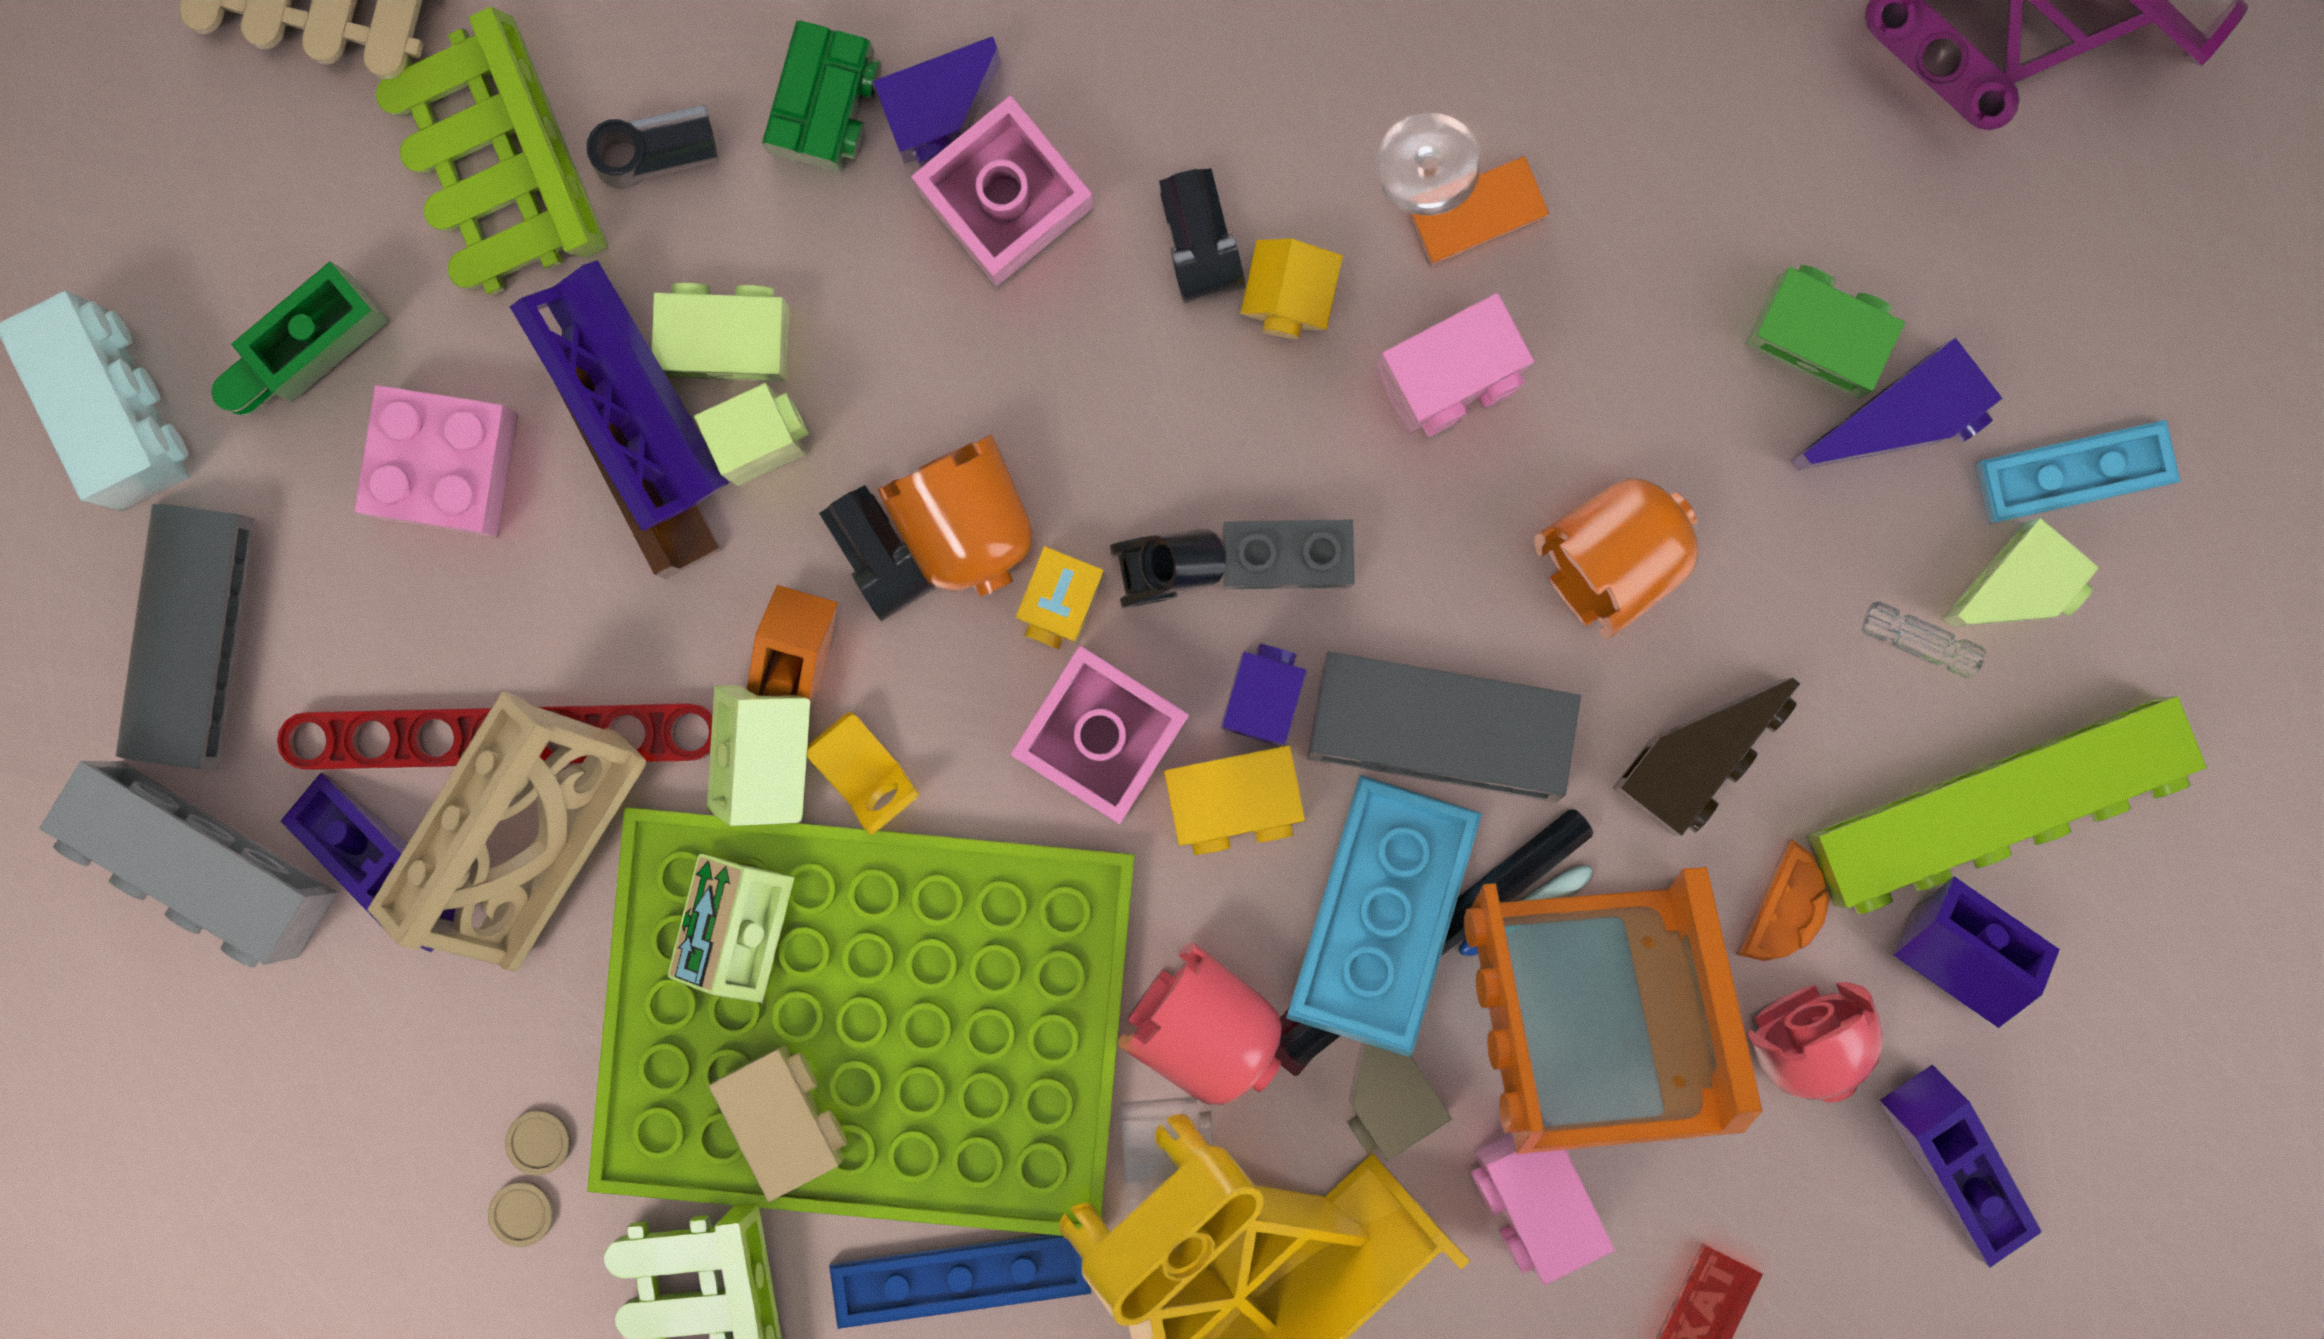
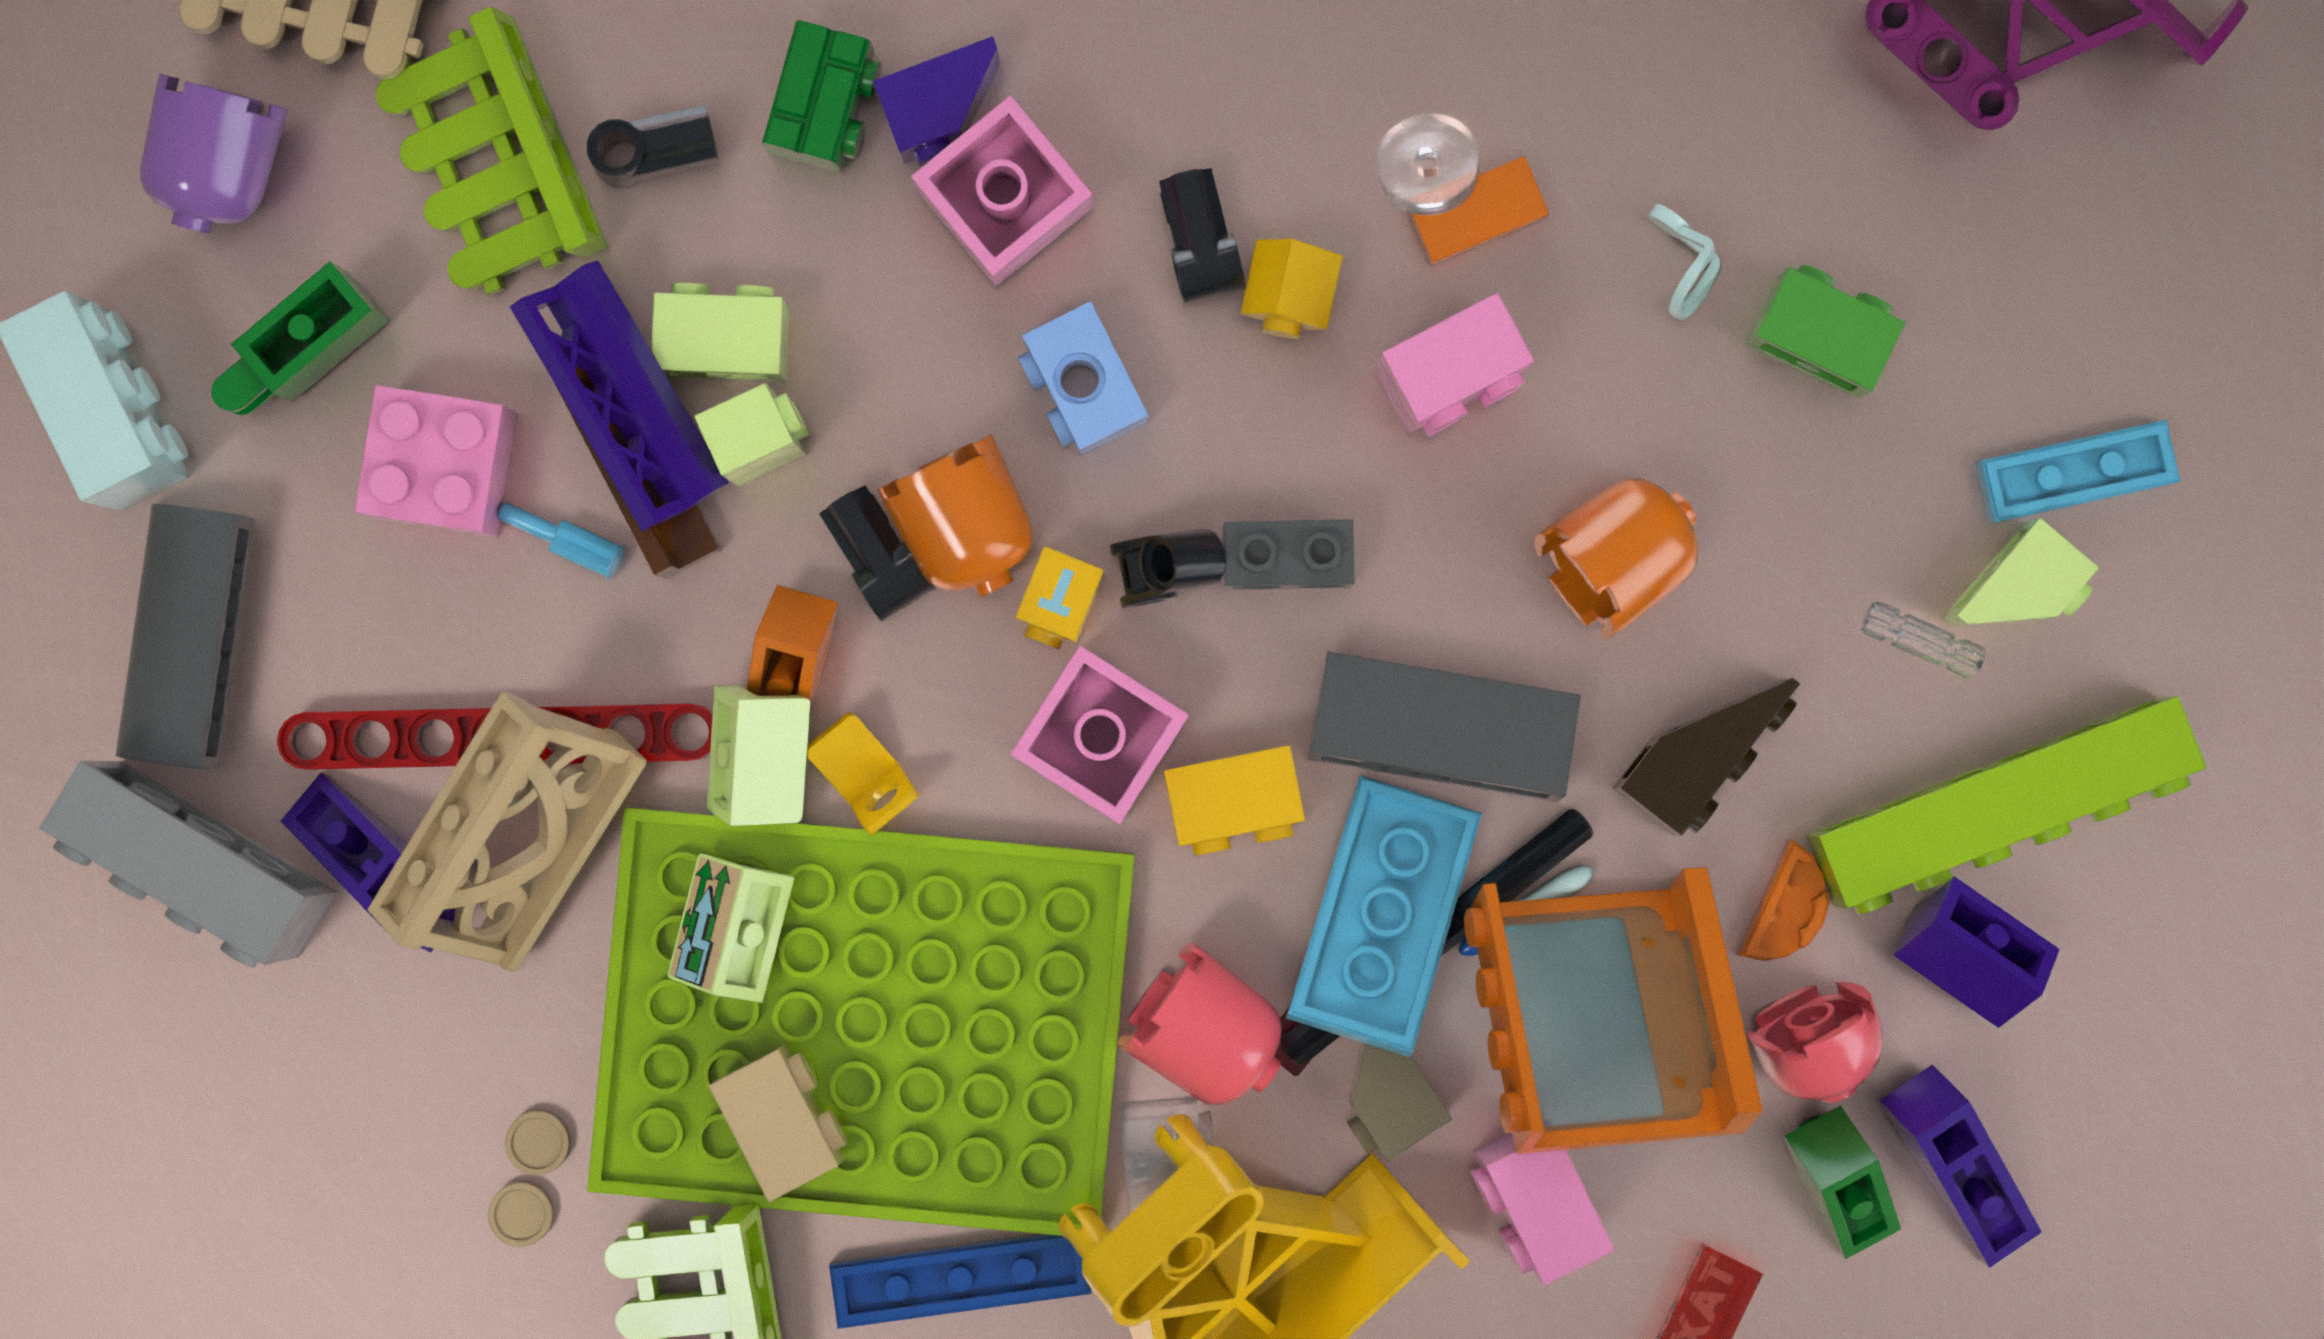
(208, 153): none -> medium lavender cylinder
(568, 540): none -> medium azure axle
(1082, 341): none -> light blue brick
(1264, 695): dark purple brick -> none
(1703, 245): none -> light aqua piece
(1843, 1181): none -> green slope
(1921, 408): dark purple slope -> none

